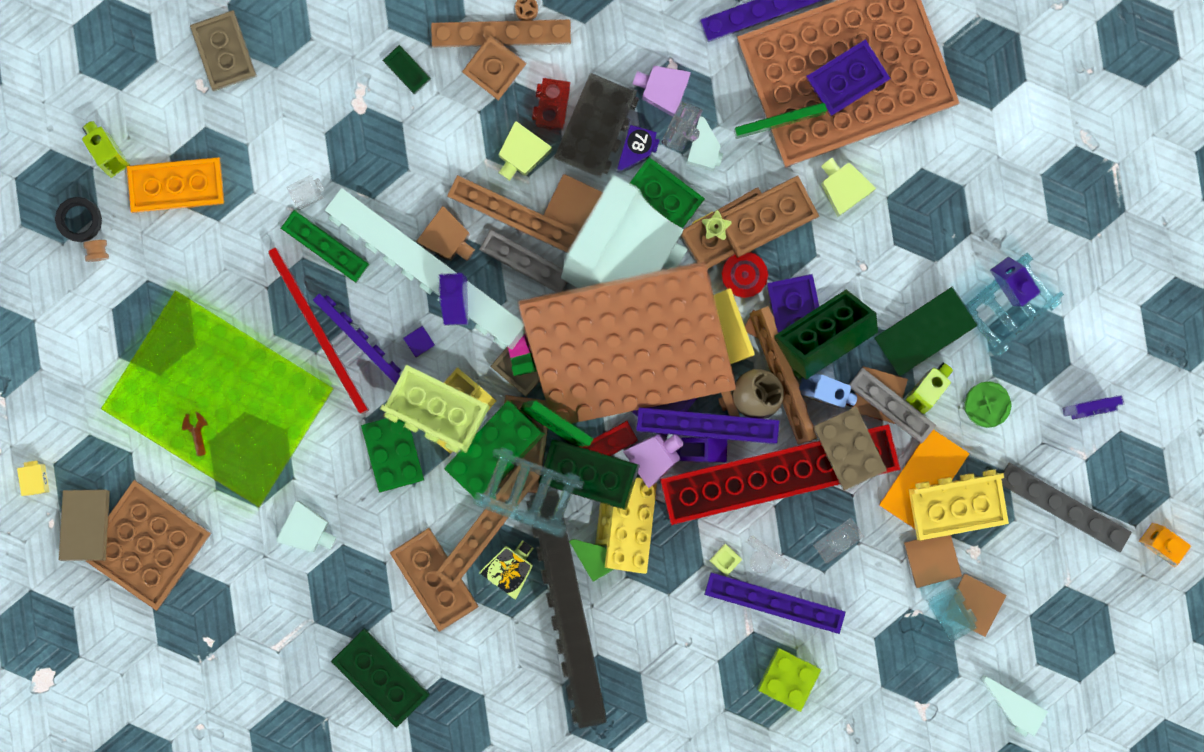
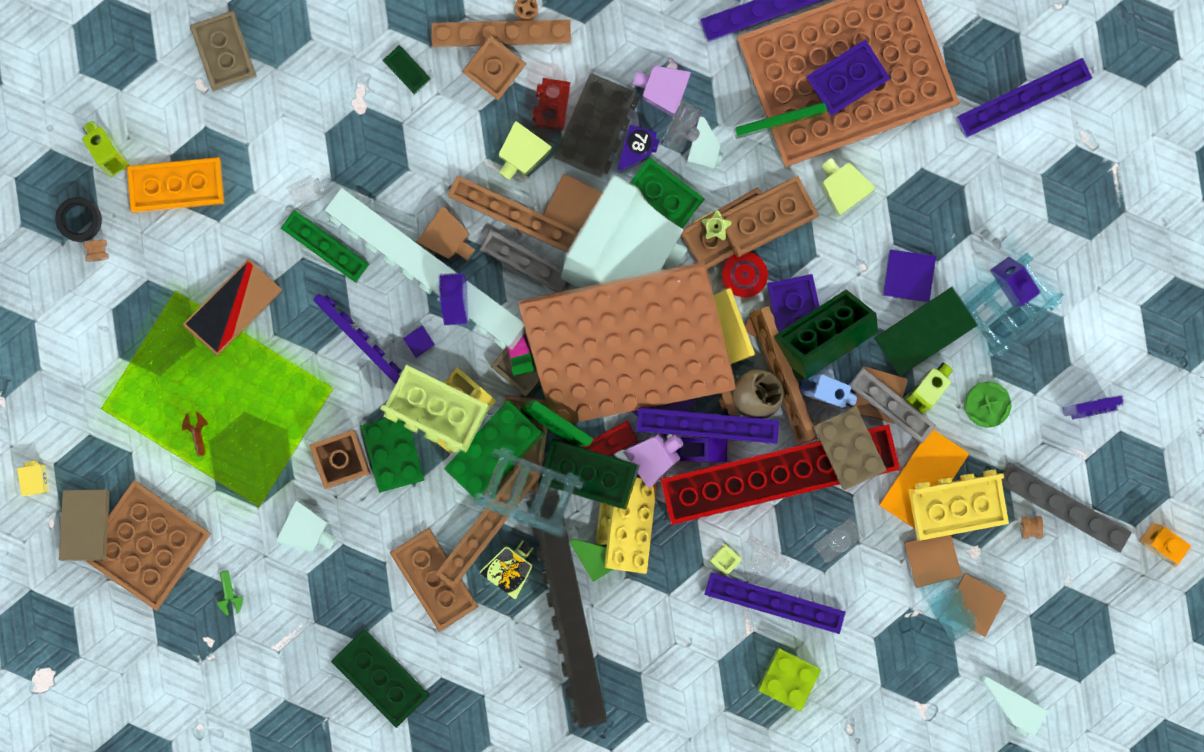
(228, 594): none -> bright green bar
(232, 307): none -> tile
(318, 330): red tile -> none
(340, 459): none -> medium nougat brick
(909, 276): none -> dark purple tile
(1024, 97): none -> dark purple plate
(1031, 527): none -> medium nougat wheel

